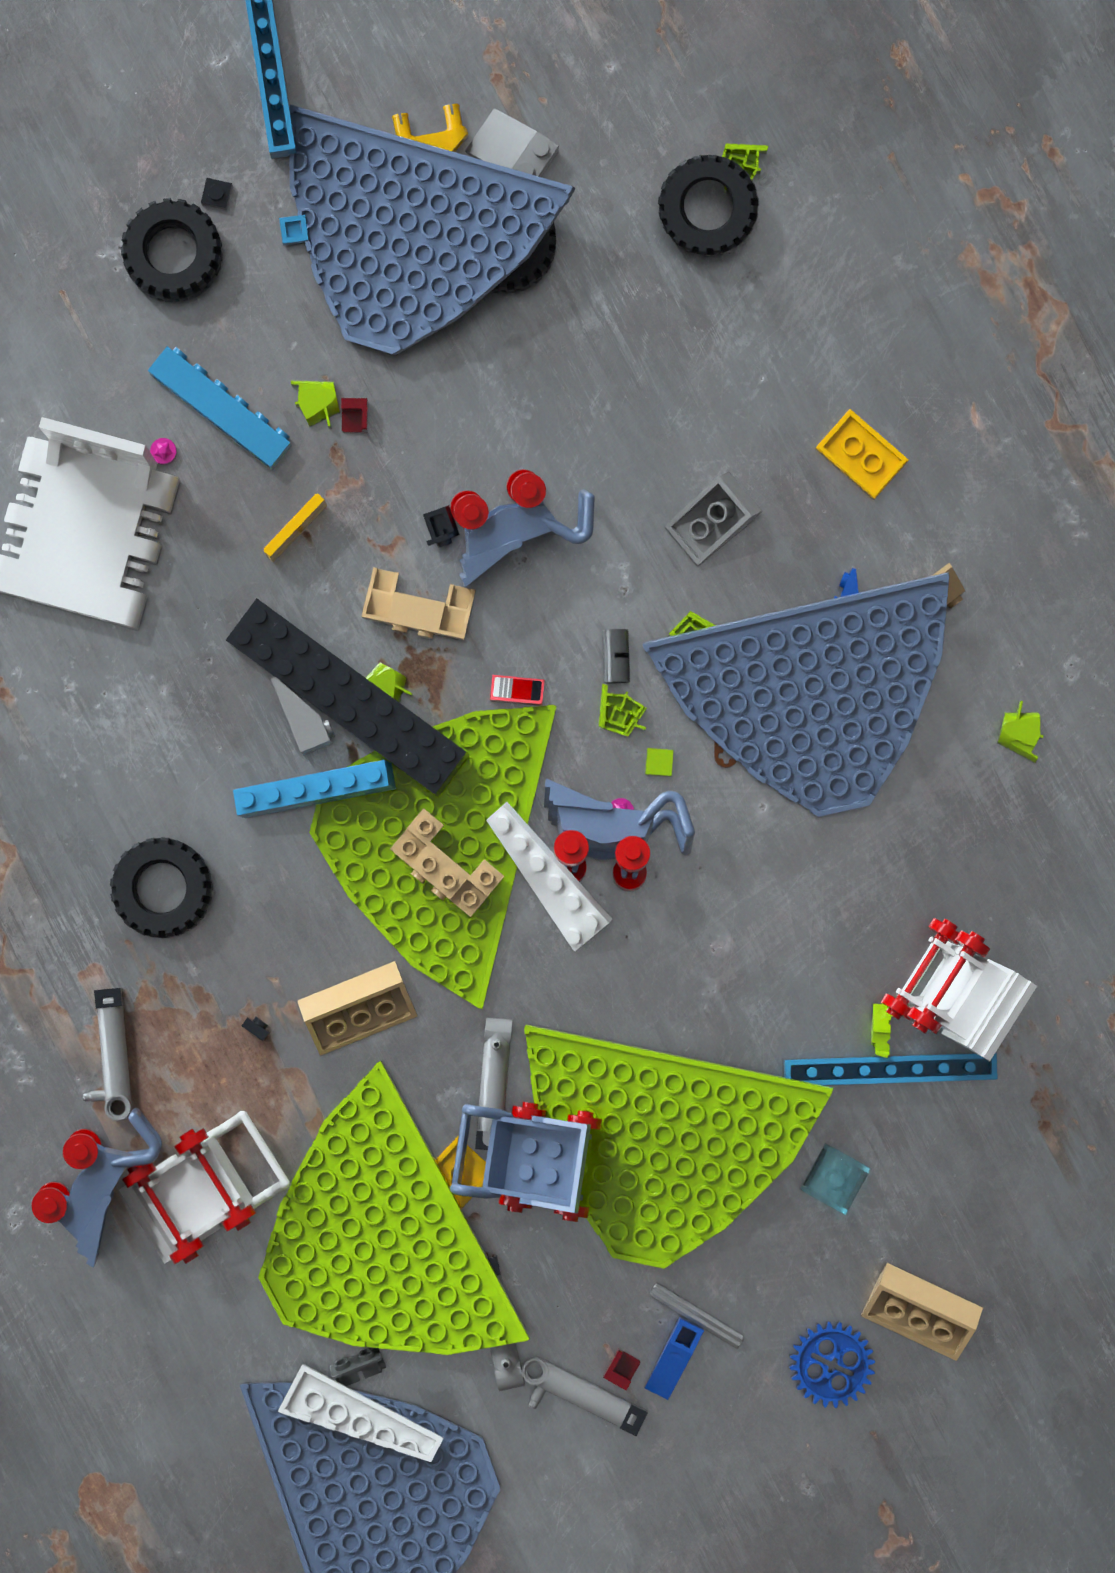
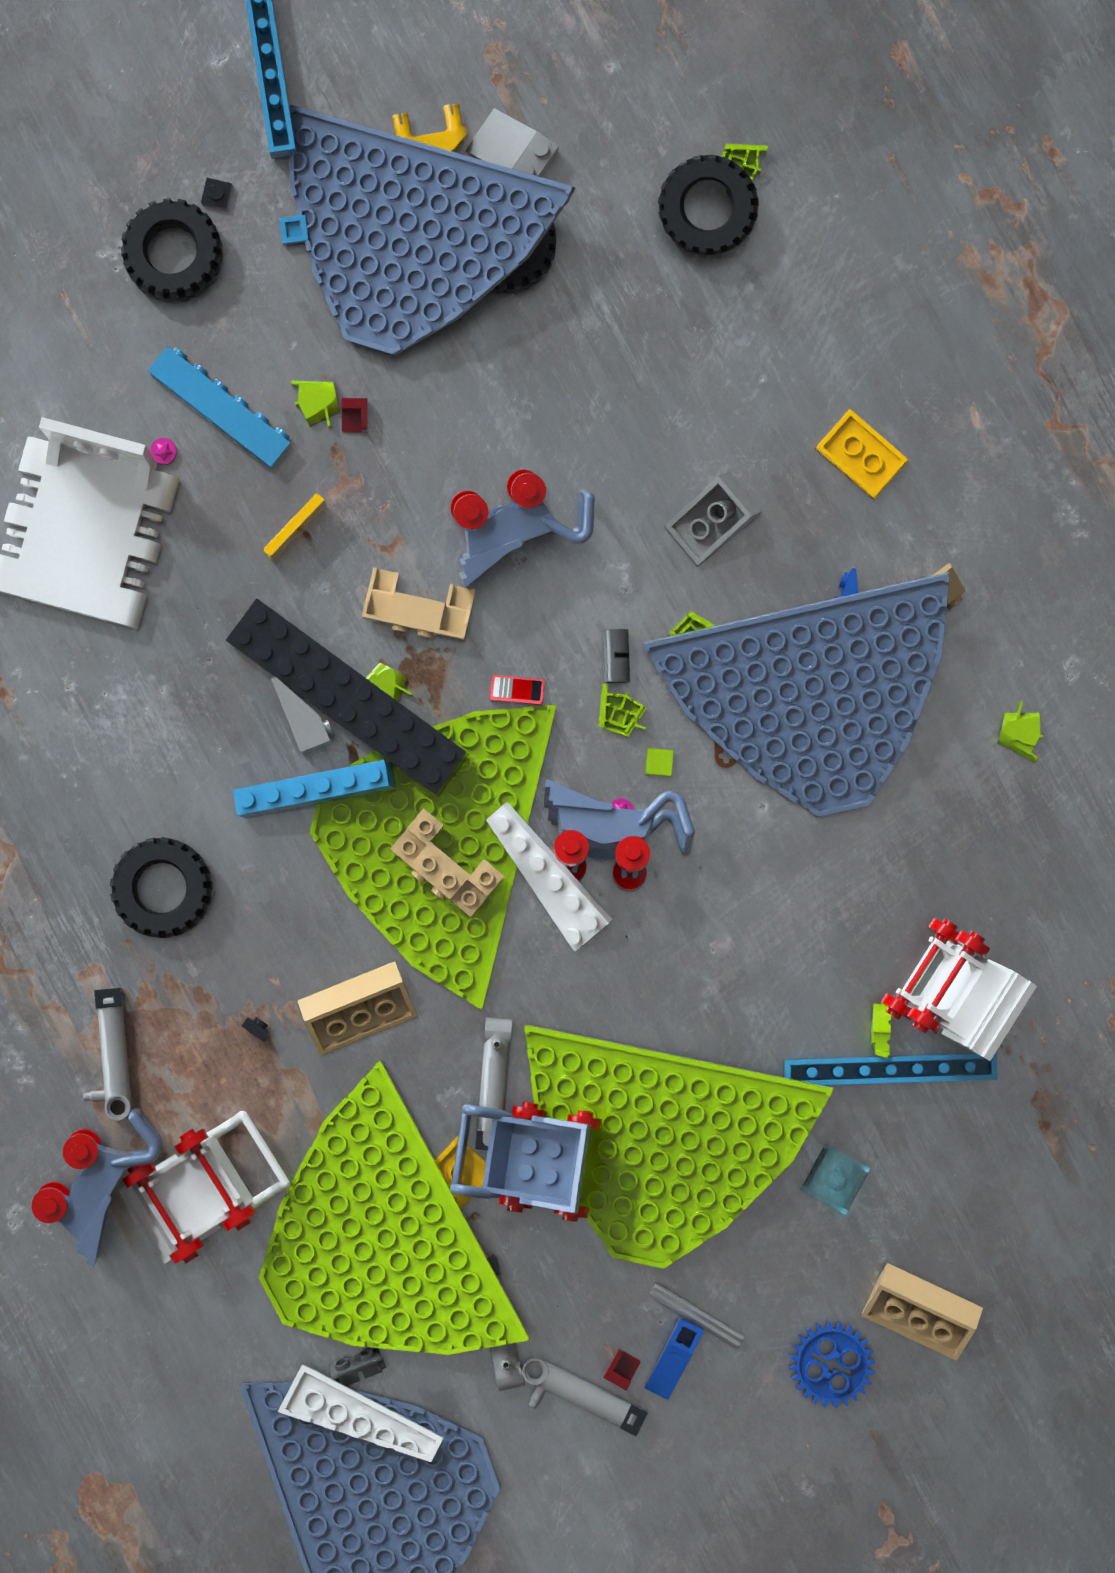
(441, 526): black bracket -> none

